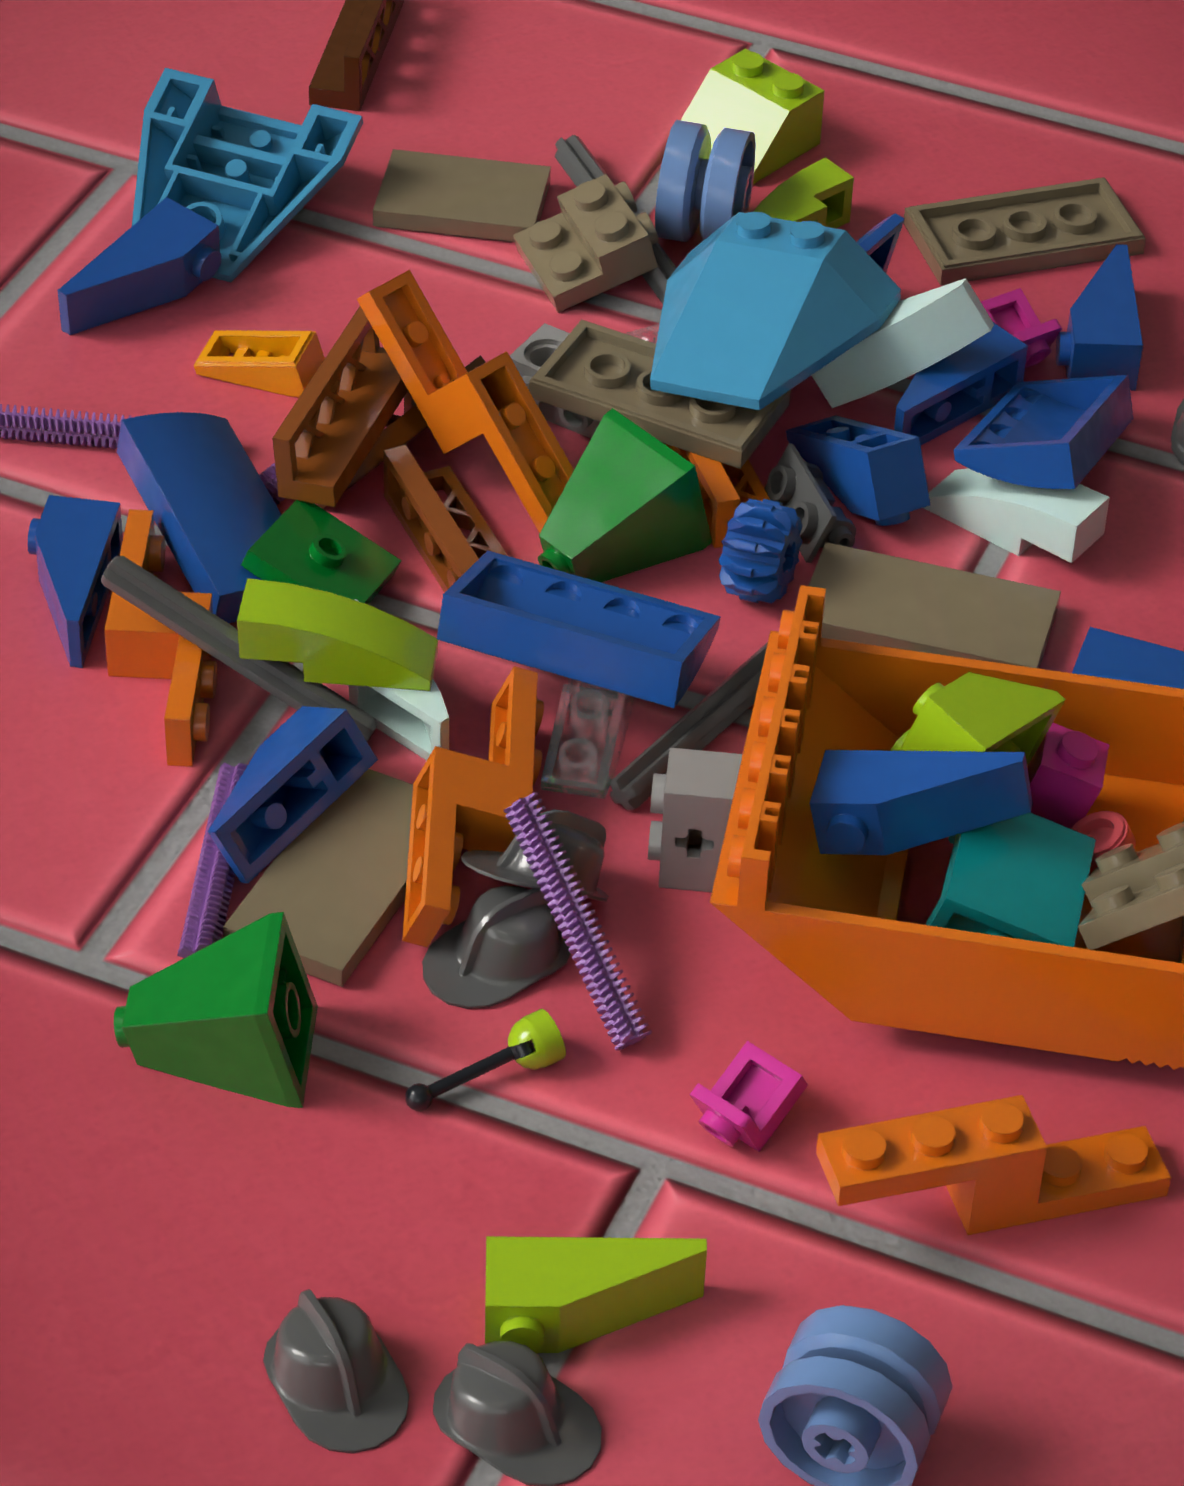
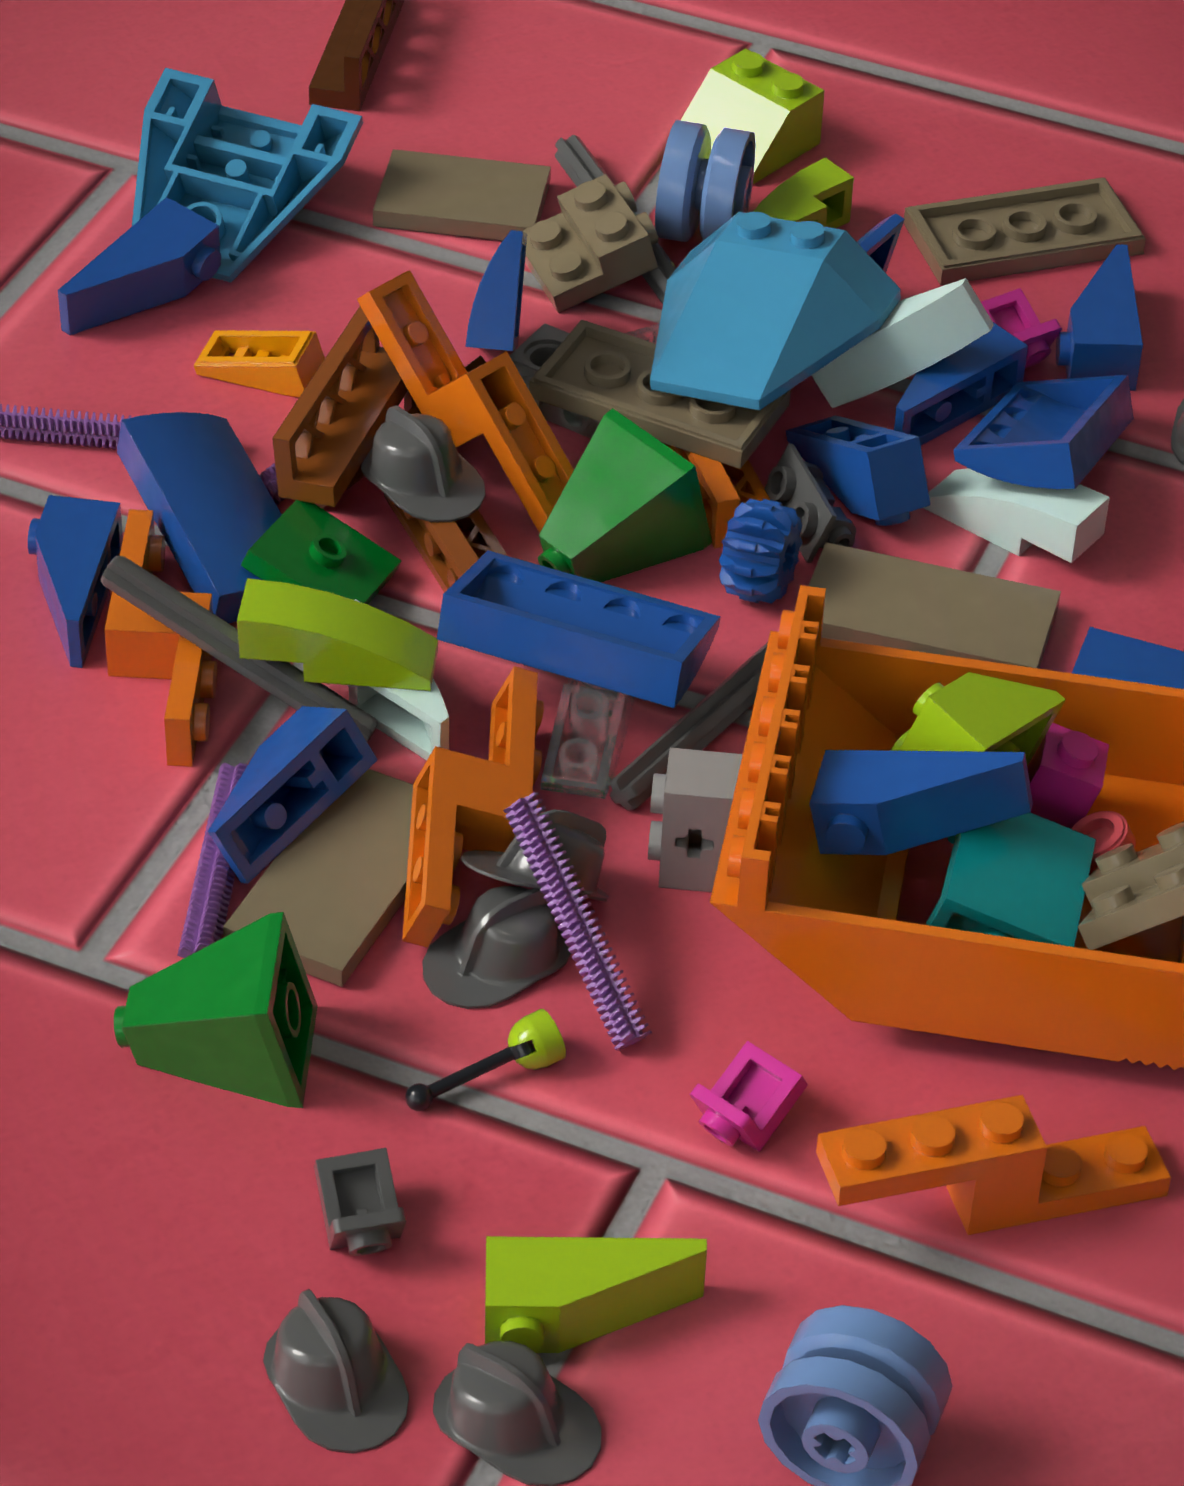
(359, 1201): none -> dark grey bracket
(421, 469): none -> dark grey piece
(498, 300): none -> blue slope

